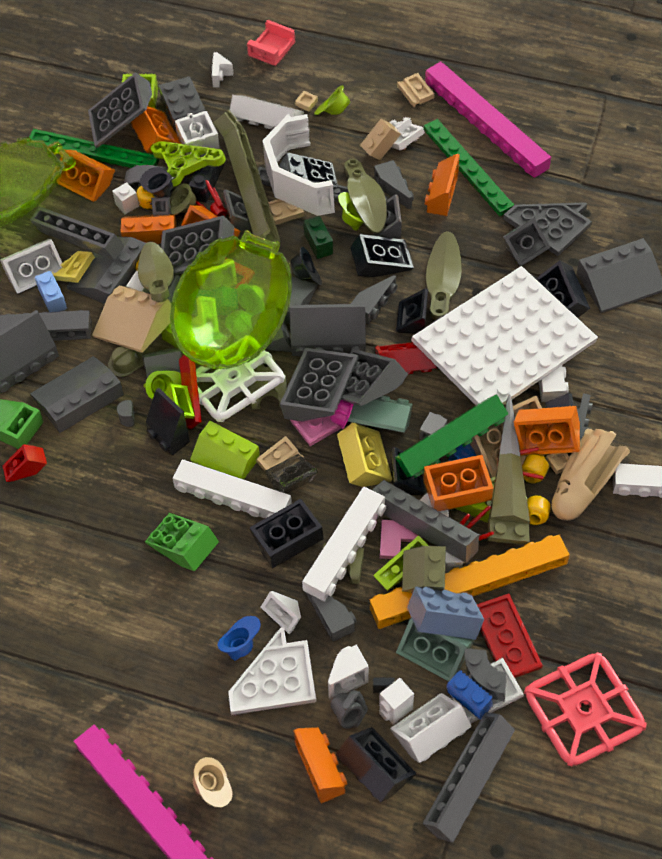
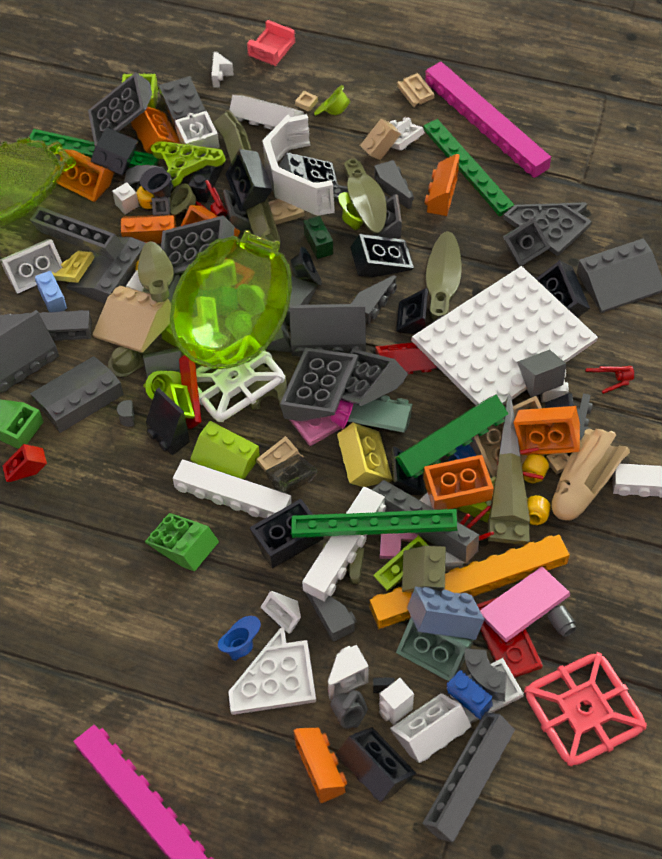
(114, 151): none -> black slope
(211, 782): tan piece -> none
(248, 179): none -> black slope
(374, 523): none -> green plate
(431, 424): light grey brick -> none
(524, 604): none -> bright pink tile
(542, 372): none -> dark grey slope
(562, 620): none -> dark grey brick
(623, 374): none -> red plant

